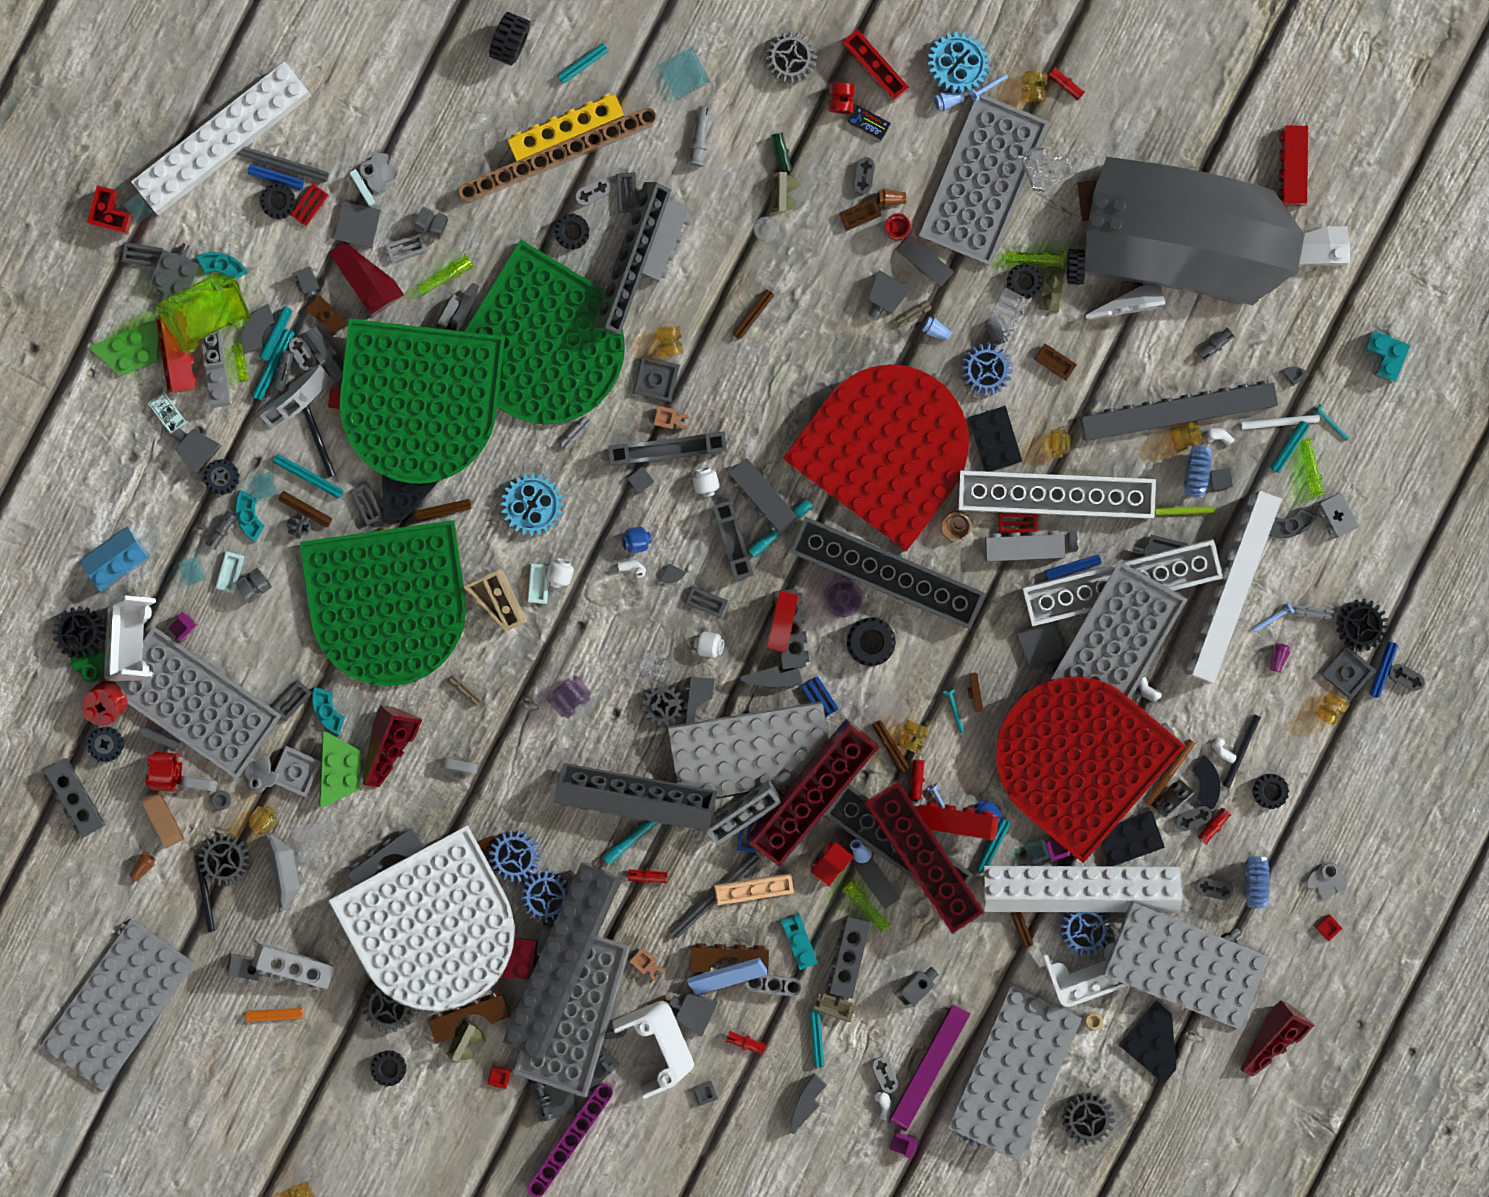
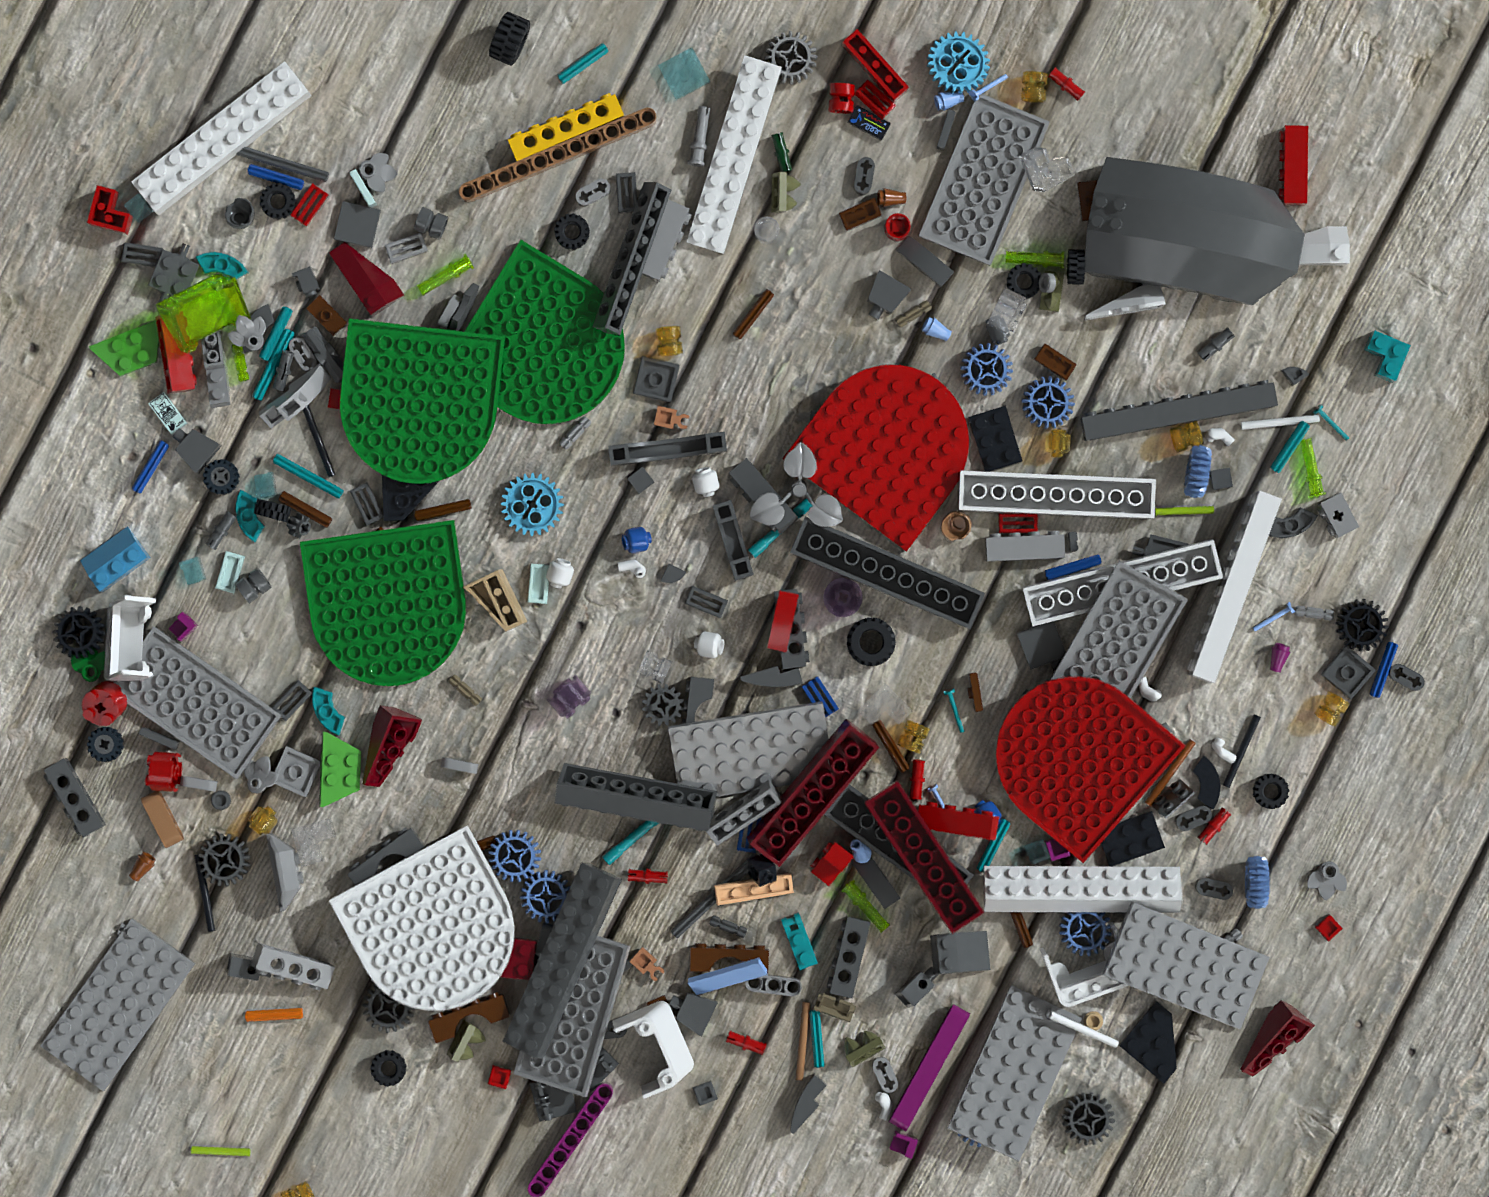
(150, 467): none -> blue axle
(220, 1151): none -> lime bar
(239, 213): none -> dark grey hair
(246, 330): none -> light grey plate
(272, 510): none -> black tyre
(728, 926): none -> dark grey axle
(734, 154): none -> white plate
(762, 870): none -> black brick
(799, 463): none -> light grey plant
(802, 1041): none -> medium nougat bar
(856, 1054): none -> olive tile
(872, 101): none -> red tile
(946, 130): none -> dark grey tile
(960, 952): none -> dark grey slope
(1047, 282): none -> light grey tile
(1049, 385): none -> medium blue gear
(1083, 1029): none -> white bar

